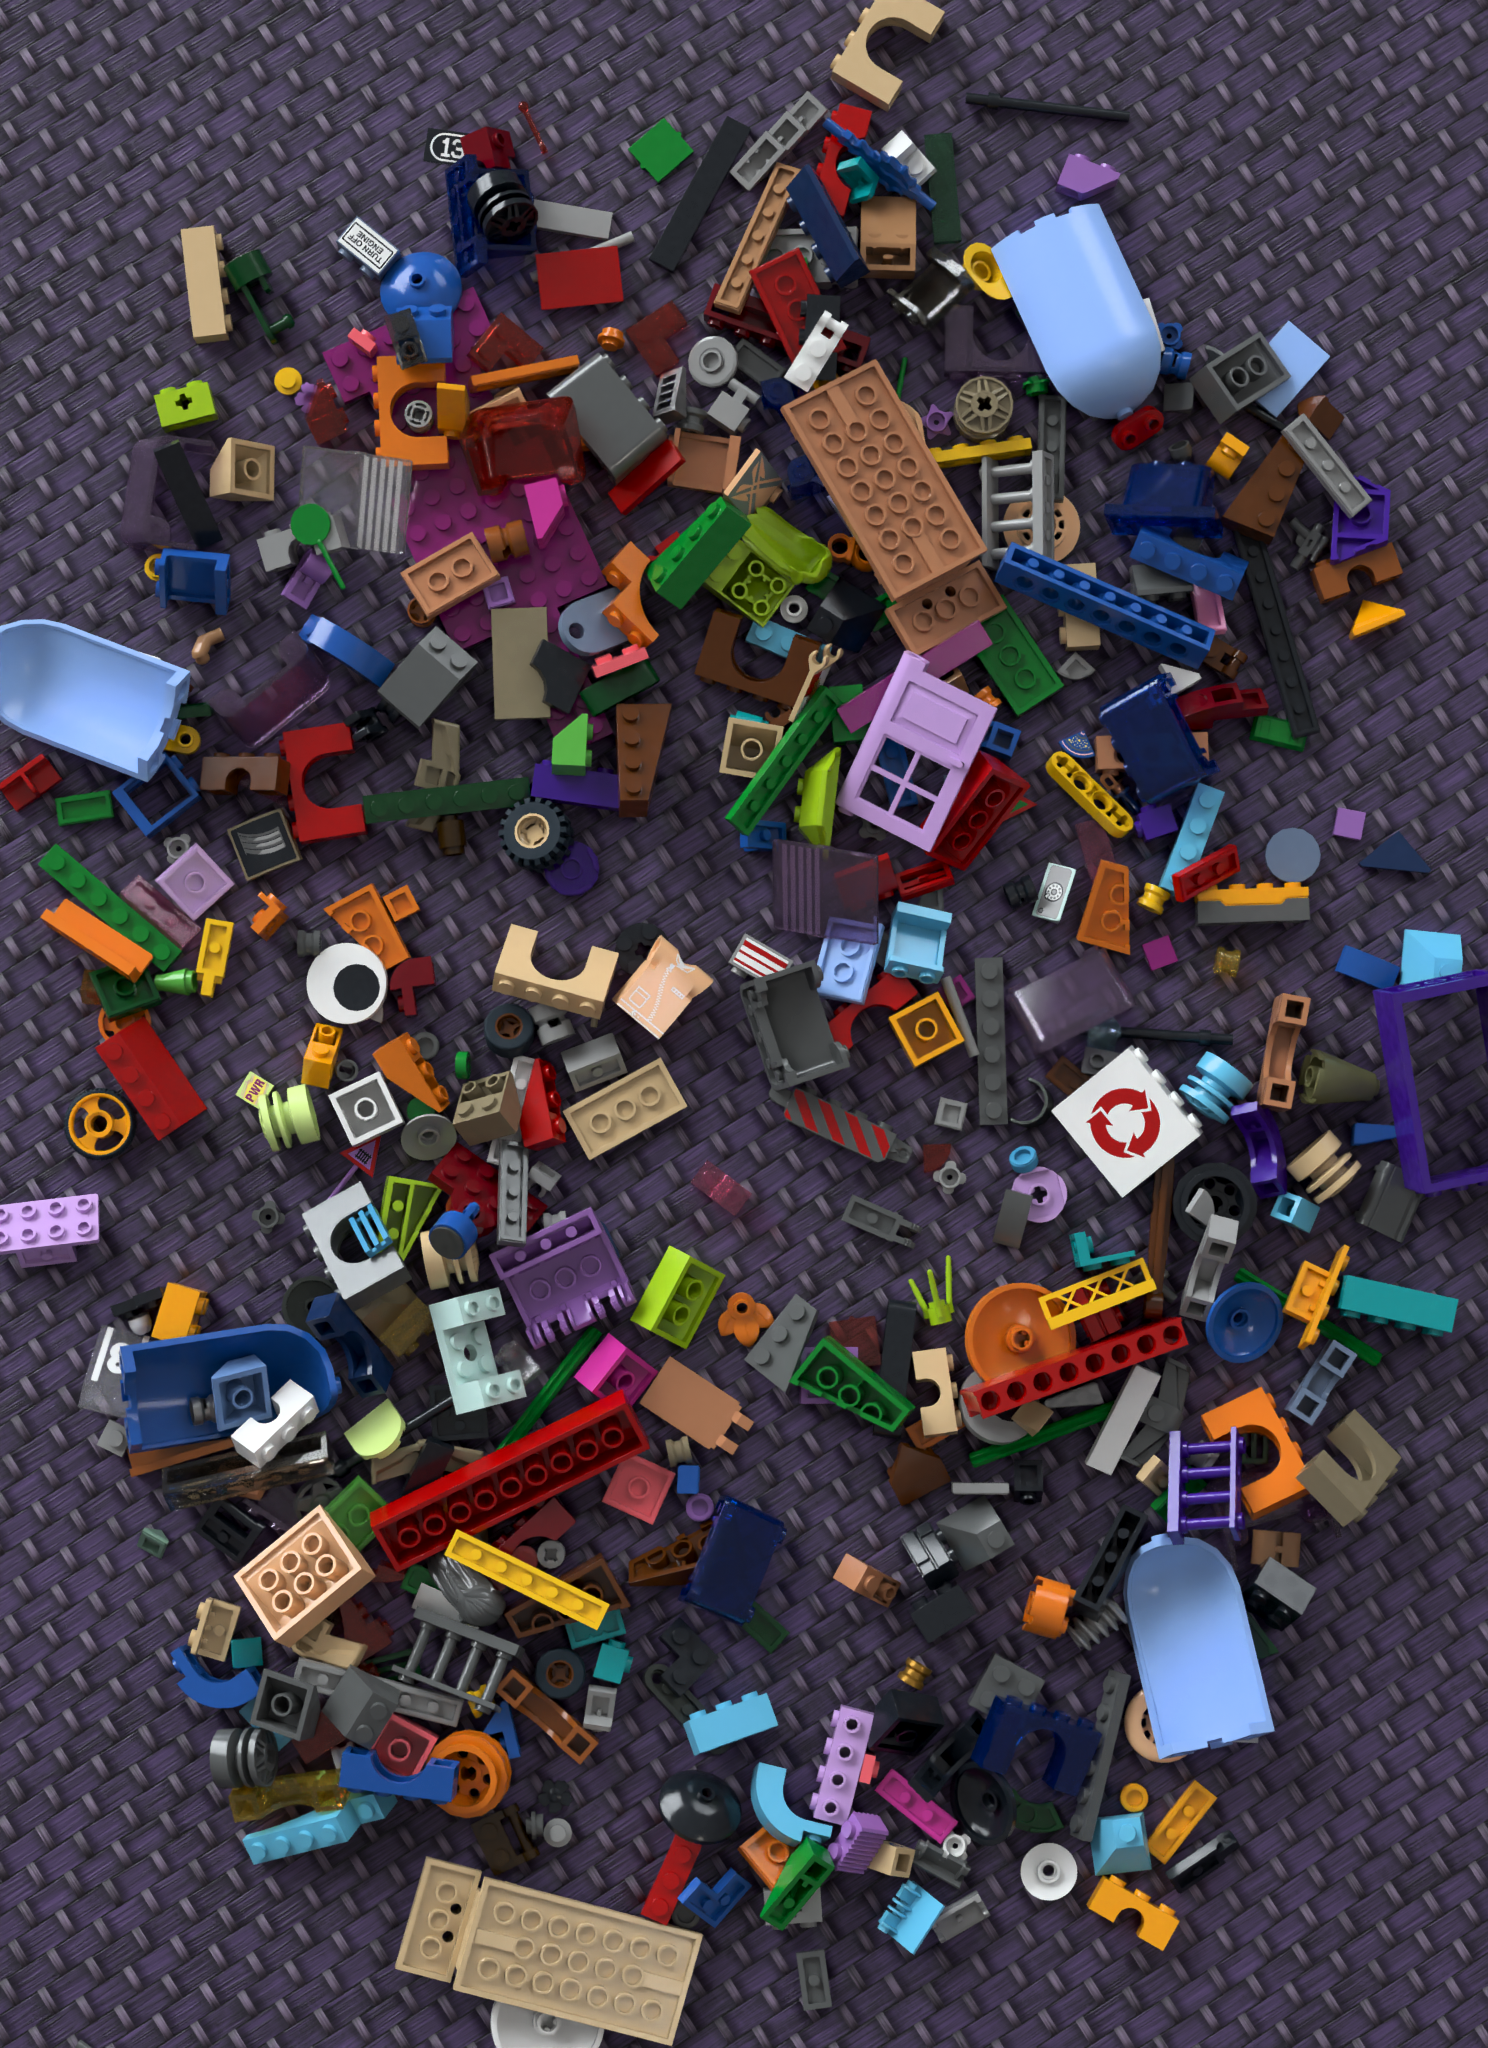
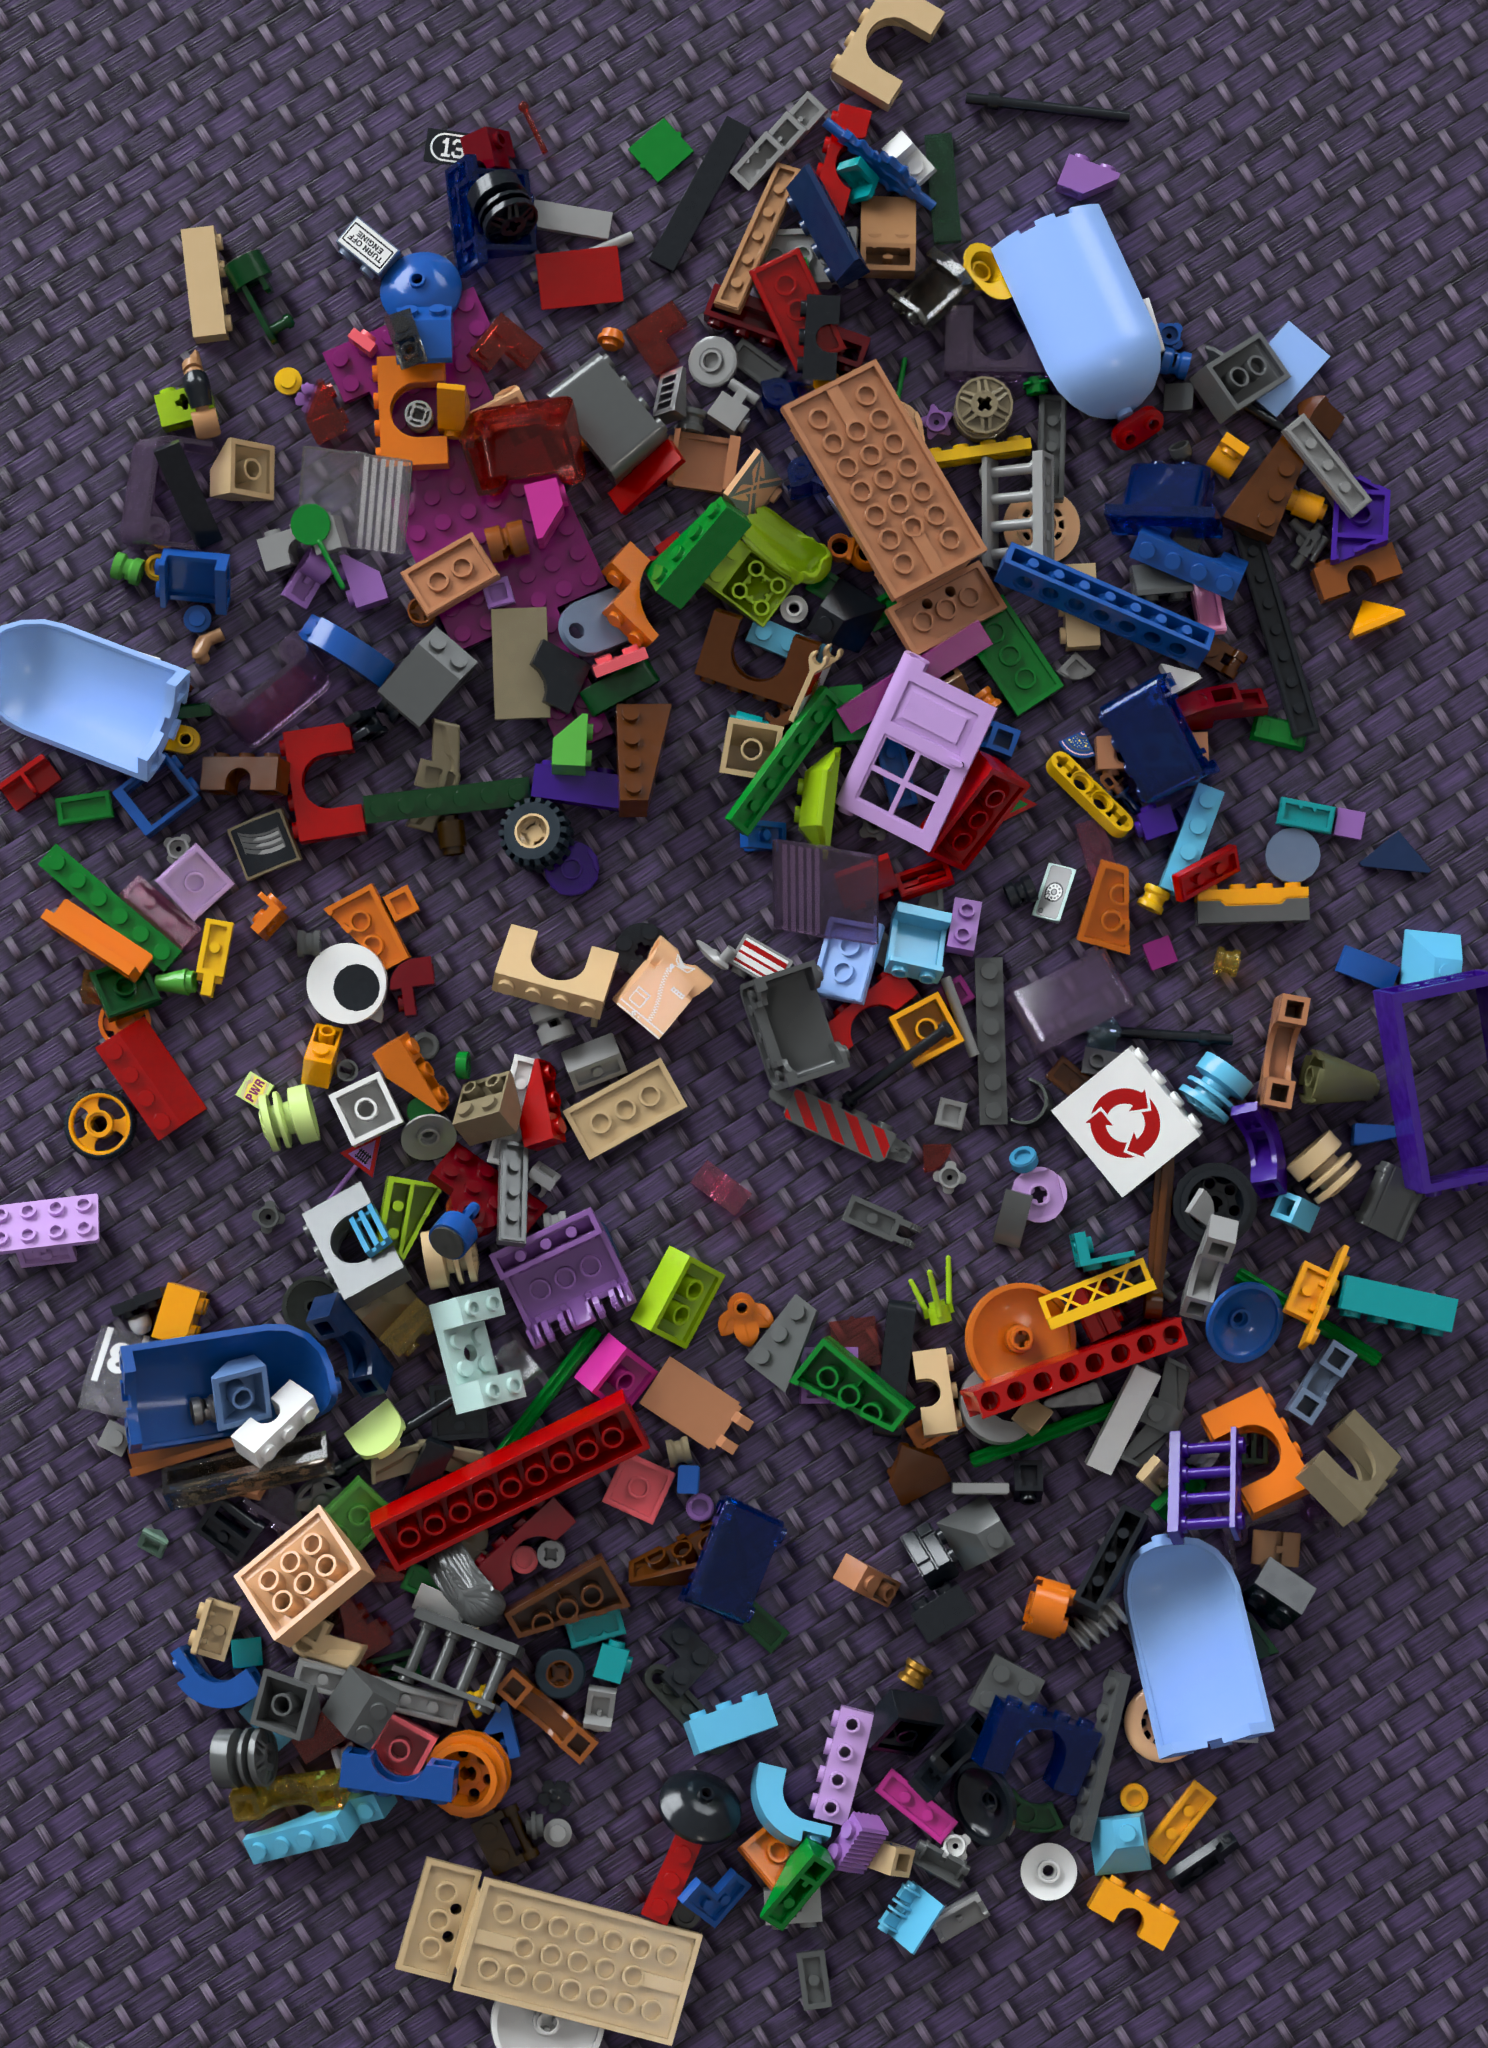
(126, 568): none -> bright green wheel
(197, 619): none -> blue plate
(199, 396): none -> piece
(365, 584): none -> medium lavender slope
(512, 1021): black wheel -> none
(523, 374): orange tile -> none
(527, 1579): yellow plate -> none
(720, 960): none -> light grey bar
(815, 352): white plate -> none
(851, 1097): none -> black bar
(869, 1768): coral plate -> none
(963, 927): none -> medium lavender plate
(1305, 815): none -> teal plate
(1306, 505): none -> light orange brick

